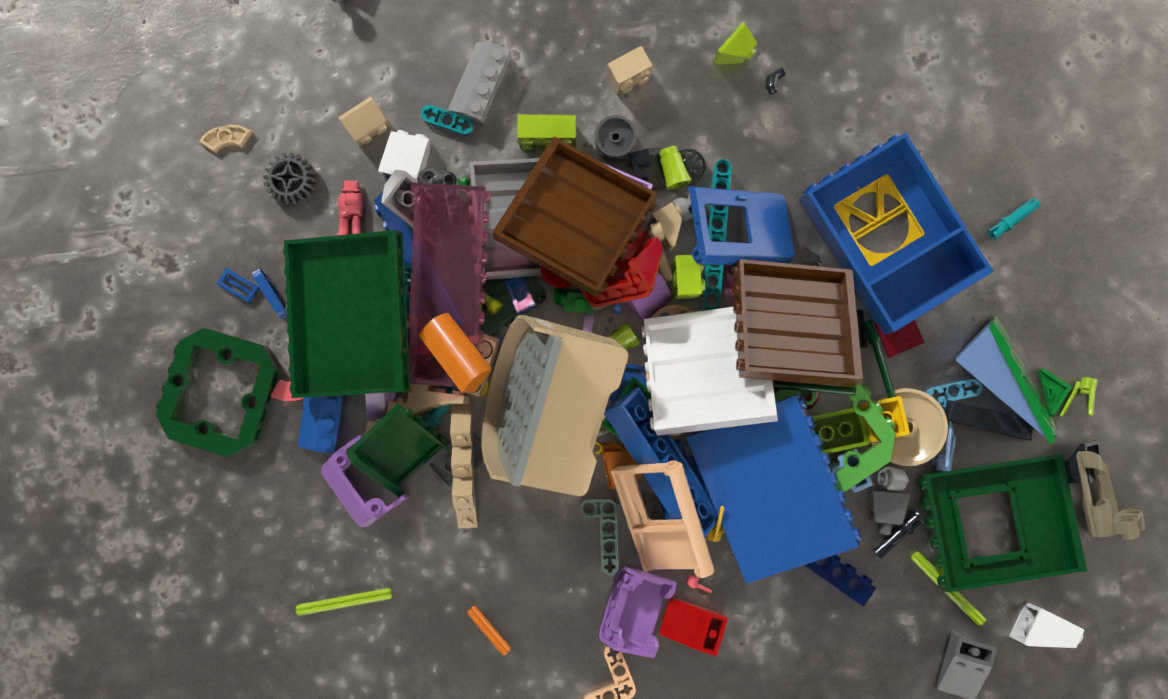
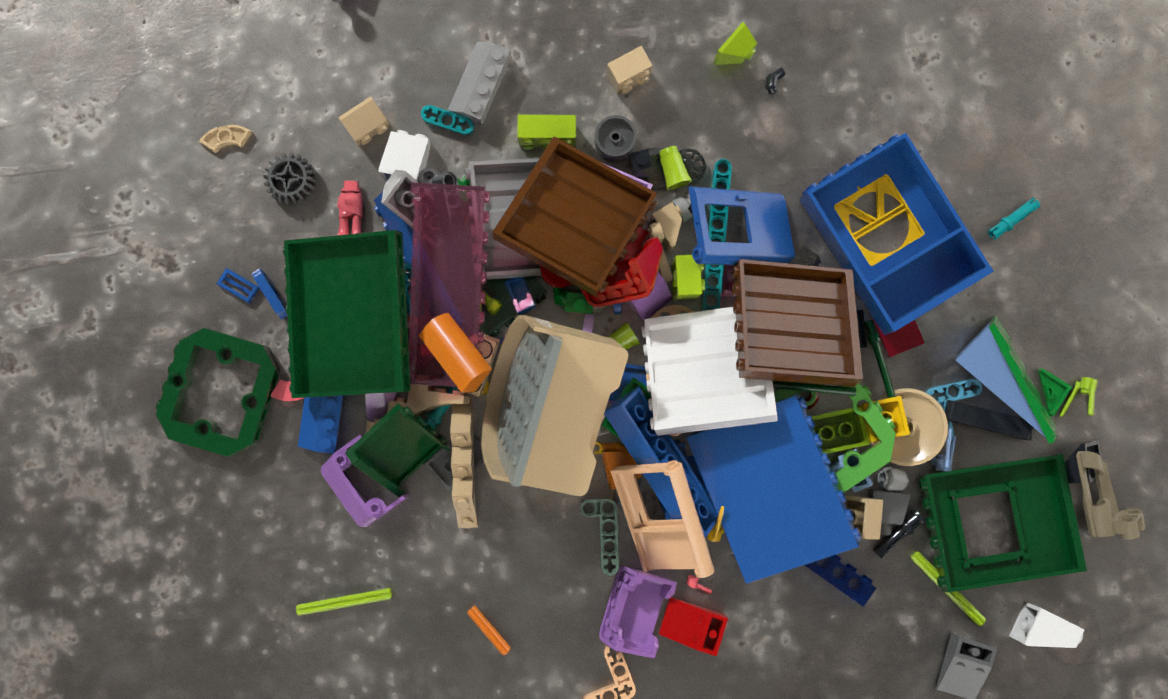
(866, 515): none -> tan brick

